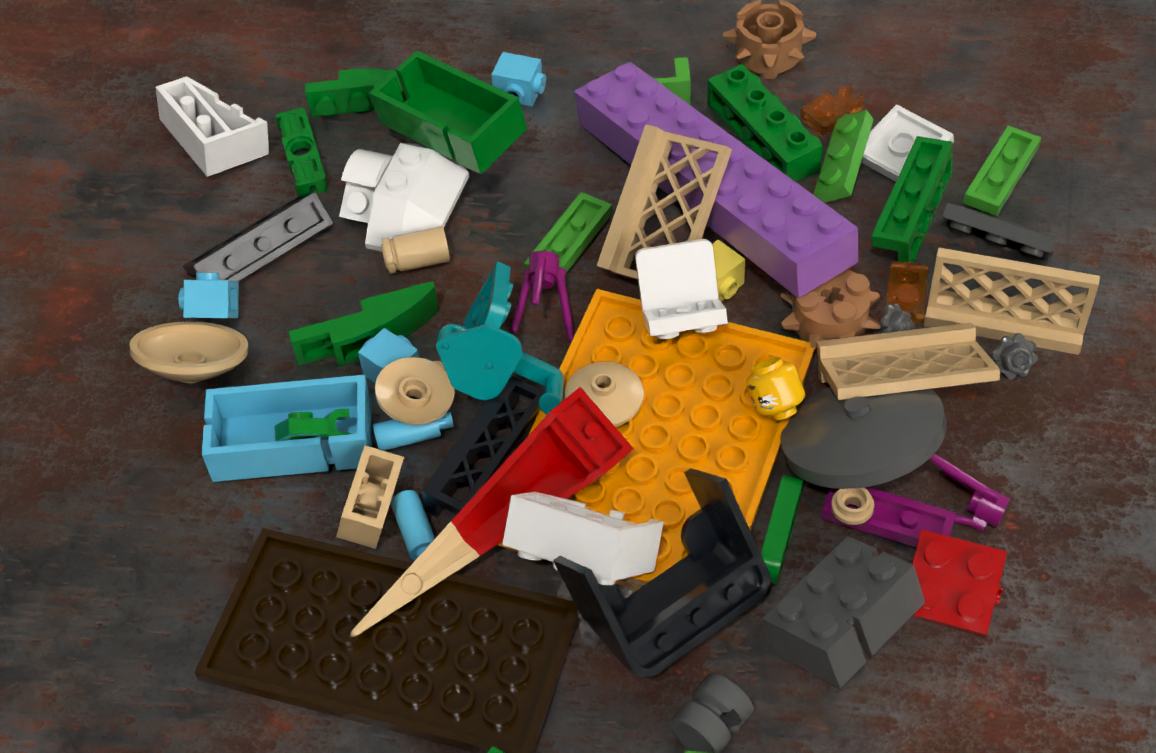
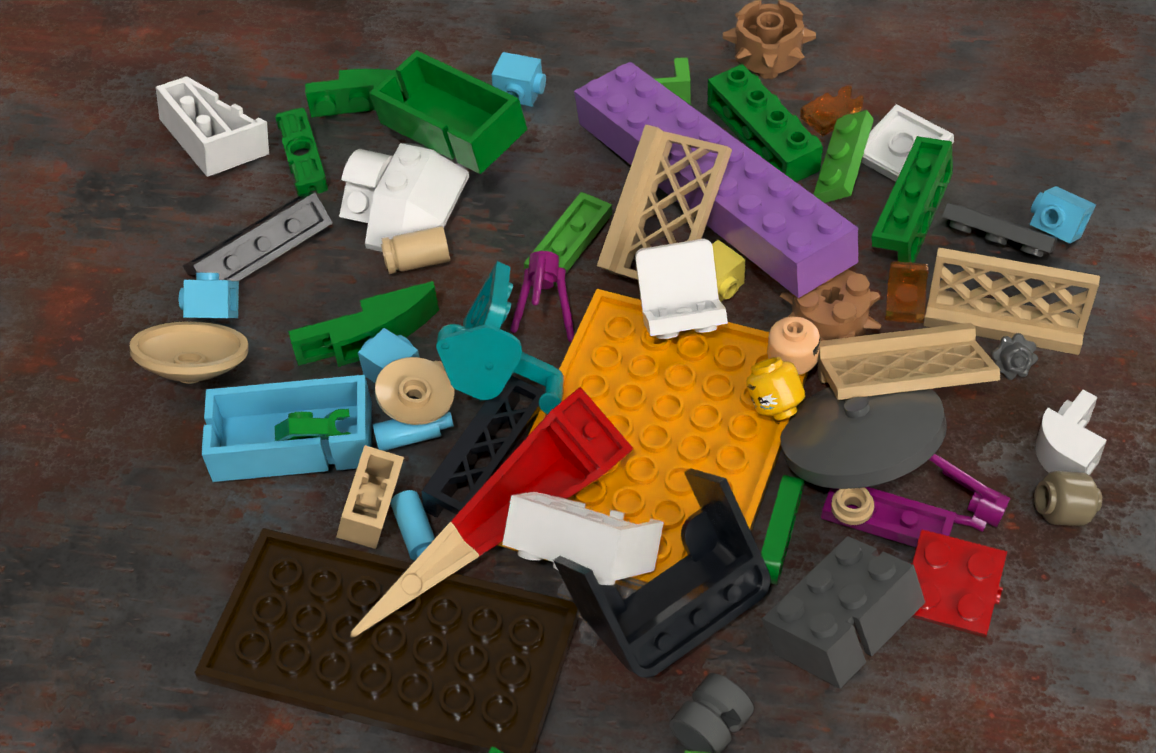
(623, 393): tan dish -> none
(795, 341): none -> light nougat head
(894, 320): dark grey plant -> none
(1002, 170): bright green plate -> none
(1061, 214): none -> medium azure brick
(1064, 440): none -> white brick
(1068, 498): none -> dark tan head

